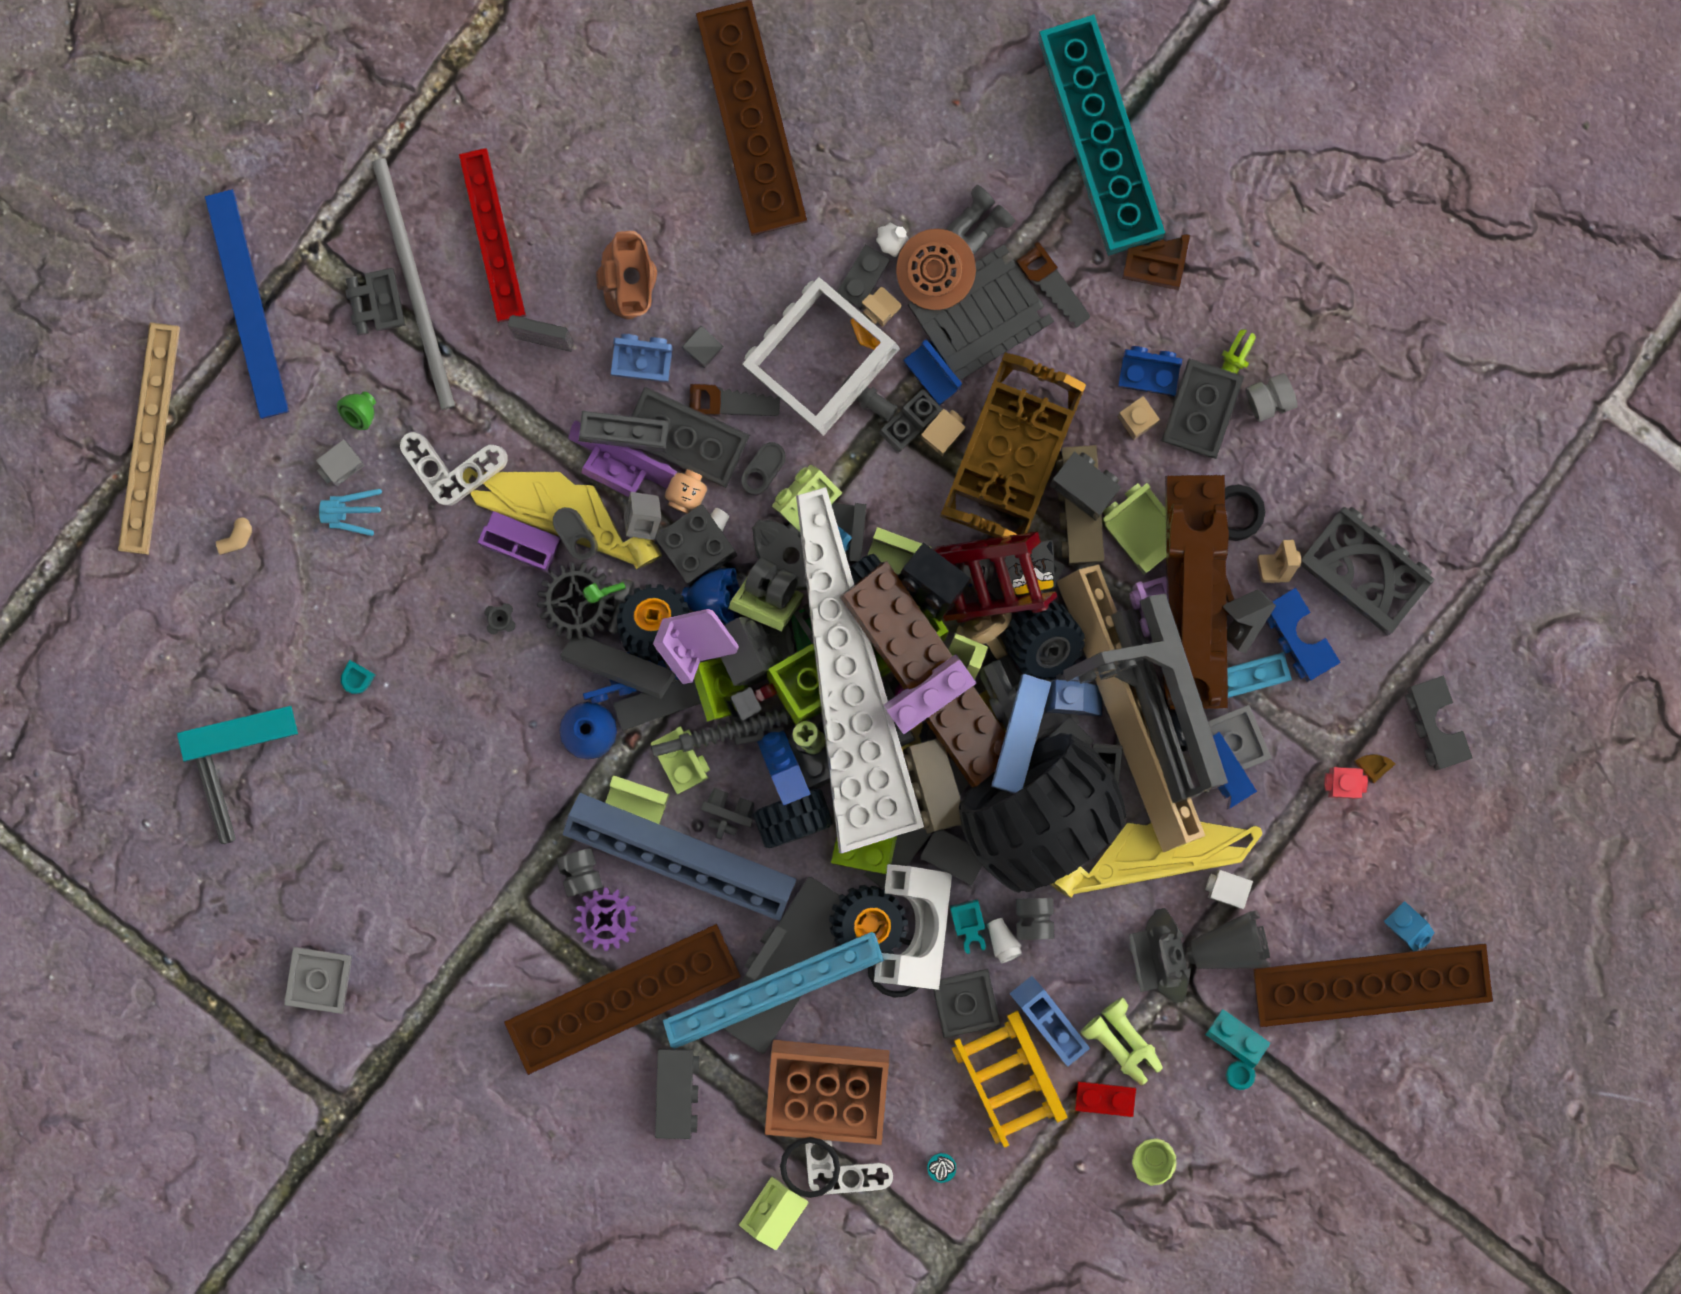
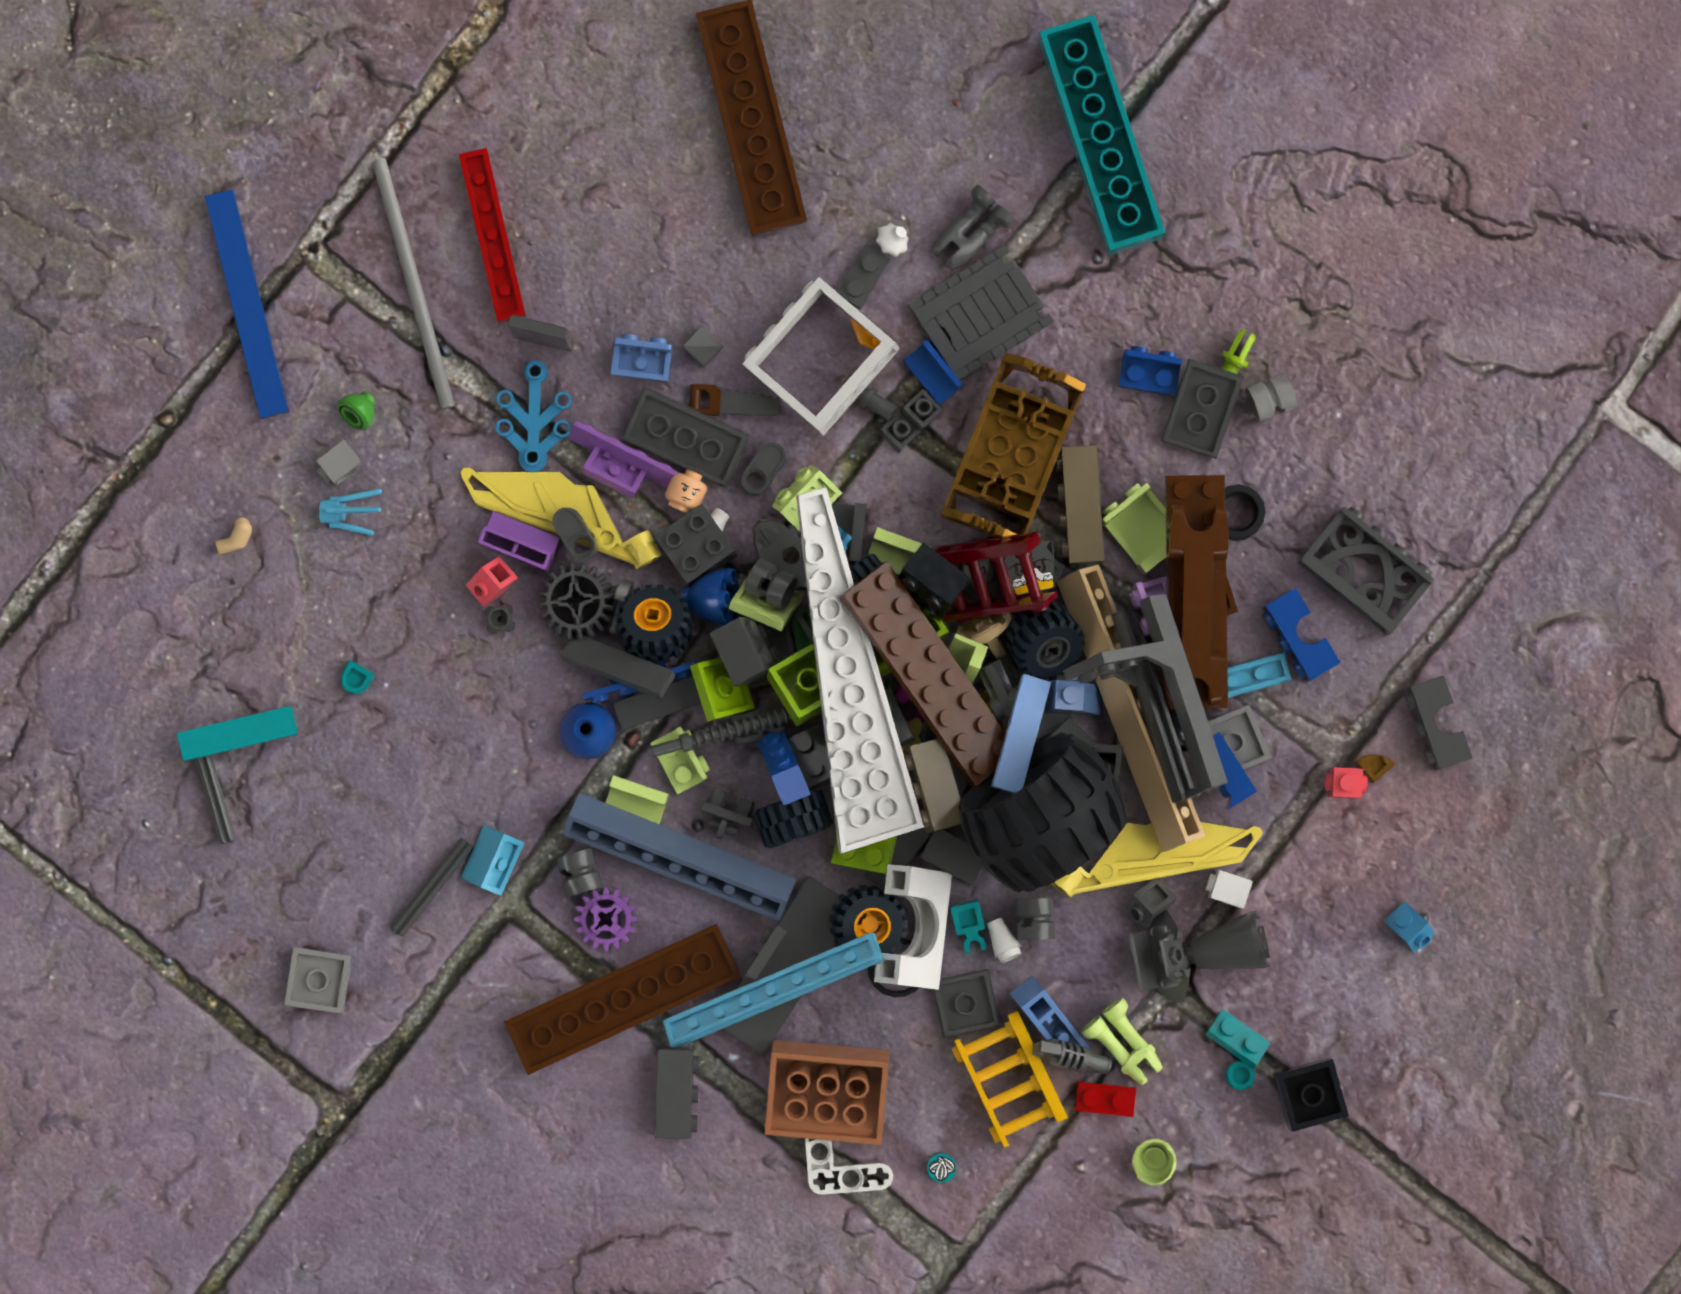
(149, 438): tan tile -> none
(384, 301): dark grey plate -> none
(431, 887): none -> dark grey axle
(444, 476): white beam -> none
(491, 581): none -> coral brick
(492, 860): none -> medium azure panel
(533, 421): none -> dark azure plant
(594, 594): bright green hand -> none
(623, 431): dark grey tile -> none
(626, 252): nougat piece -> none
(642, 515): light grey brick -> none
(691, 639): lavender bracket -> none
(745, 701): black piece -> none
(773, 1213): yellowish green panel -> none
(790, 1148): black piece -> none
(802, 733): yellowish green bush -> none
(880, 306): tan bracket -> none
(936, 269): nougat wheel -> none
(939, 689): lavender arch -> none
(944, 431): tan brick -> none
(1053, 284): dark grey piece -> none
(1071, 1056): none -> dark grey hinge
(1086, 484): dark grey brick -> none
(1138, 418): tan brick -> none
(1150, 902): none -> dark grey bracket
(1158, 263): reddish brown wing -> none
(1249, 617): dark grey slope -> none
(1281, 565): tan bracket -> none
(1310, 1094): none -> black brick
(1372, 985): reddish brown plate -> none

